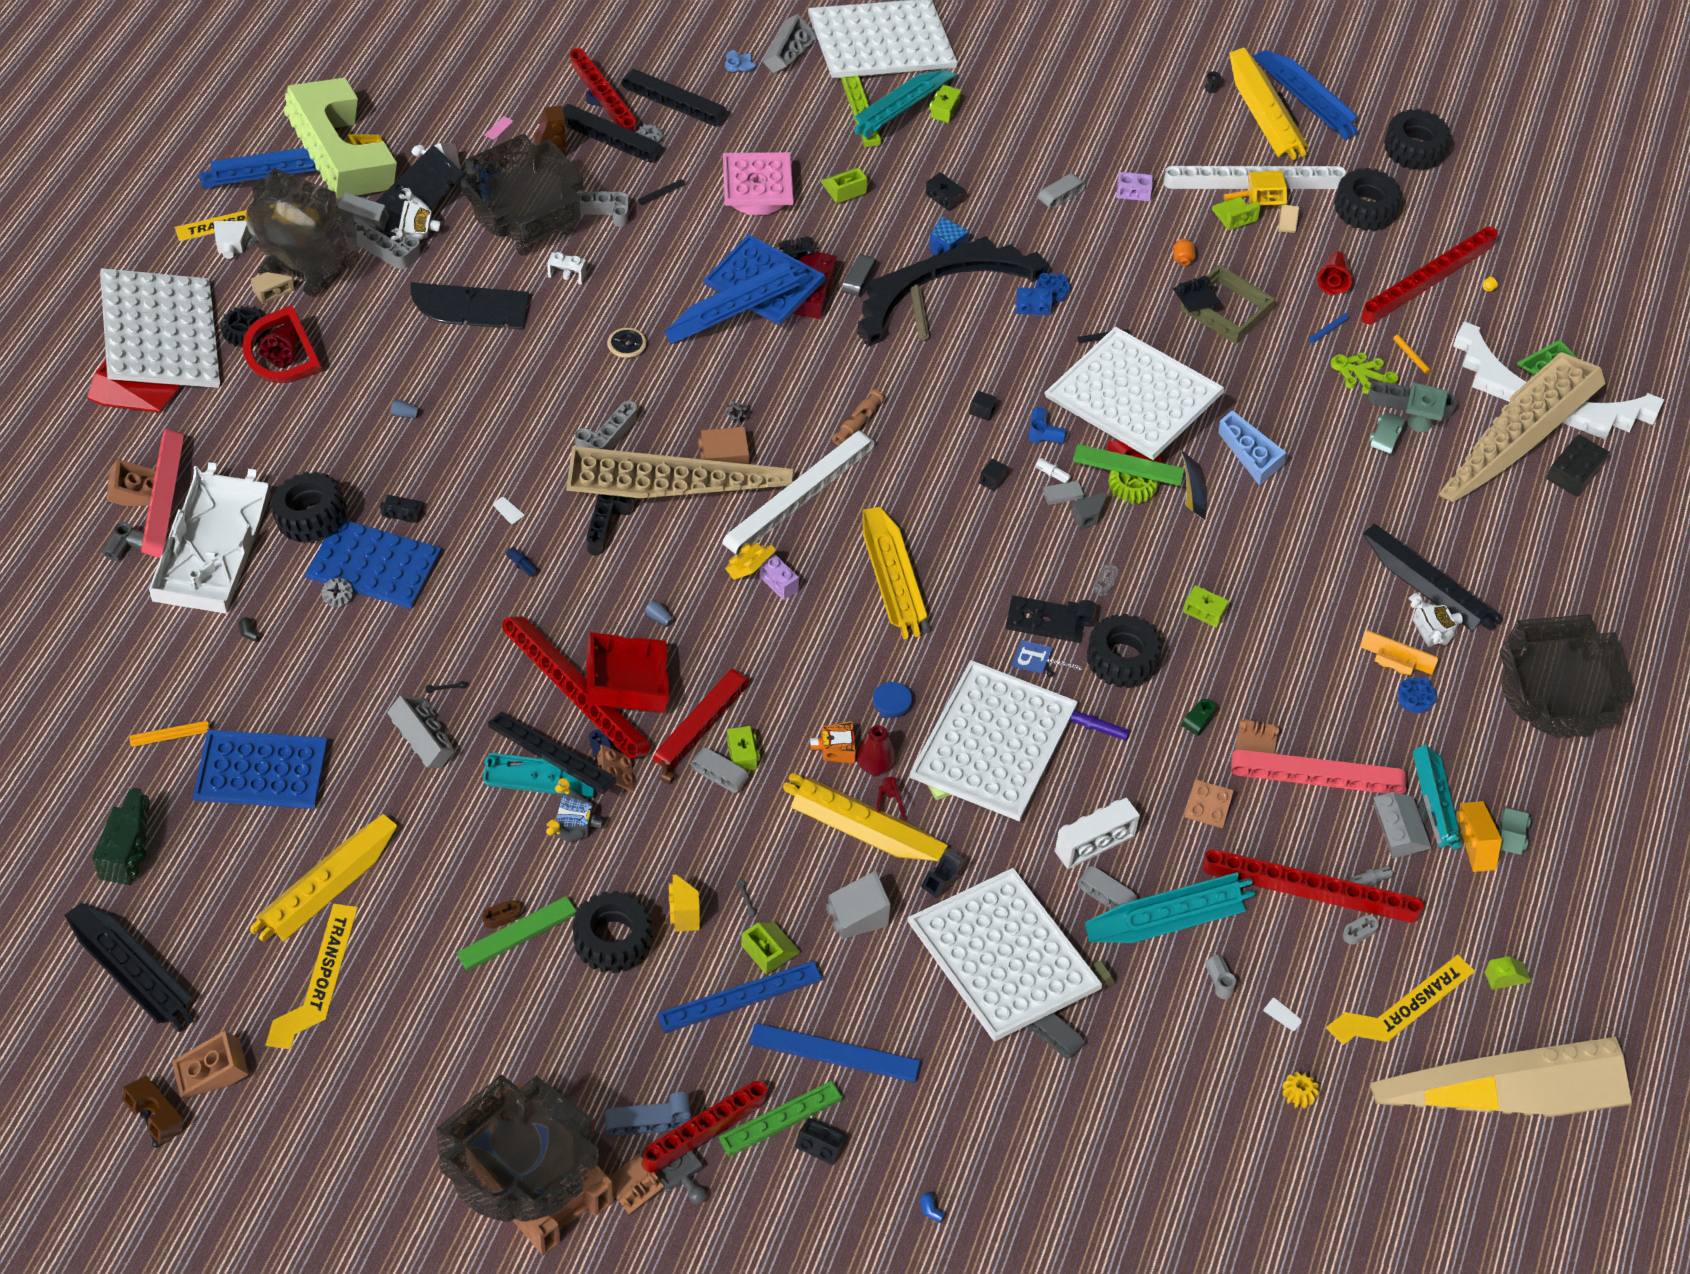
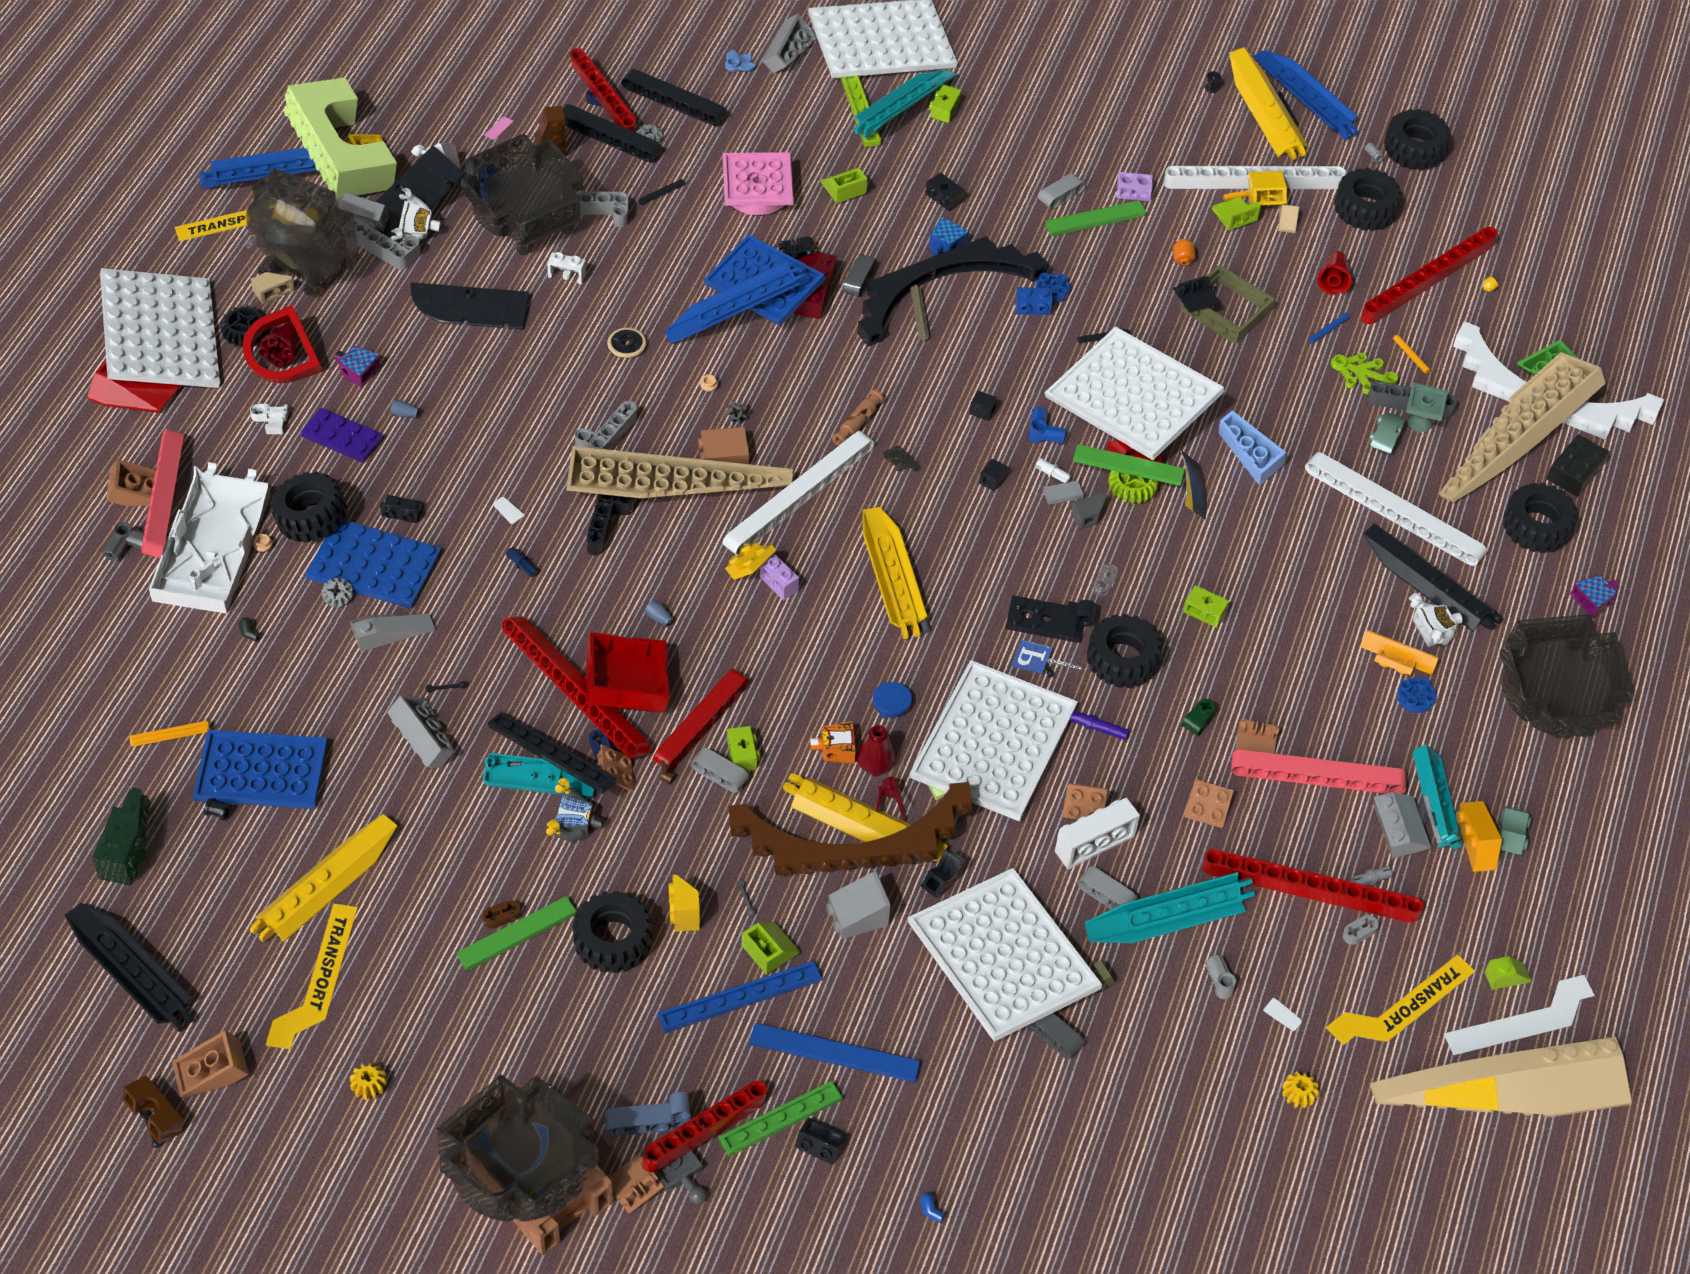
(217, 809): none -> black bush
(231, 237): white torso -> none
(262, 542): none -> light nougat plate
(272, 415): none -> white piece
(342, 435): none -> dark purple plate
(358, 364): none -> torso
(361, 1076): none -> yellow gear
(380, 630): none -> light grey wedge
(708, 383): none -> light nougat plate
(805, 856): none -> reddish brown arch
(900, 458): none -> clear smoke slope
(1083, 800): none -> nougat hinge
(1095, 218): none -> bright green tile
(1376, 155): none -> light grey pin
(1396, 509): none -> white beam
(1524, 1025): none -> white sticker
(1535, 534): none -> black tyre
(1594, 594): none -> torso

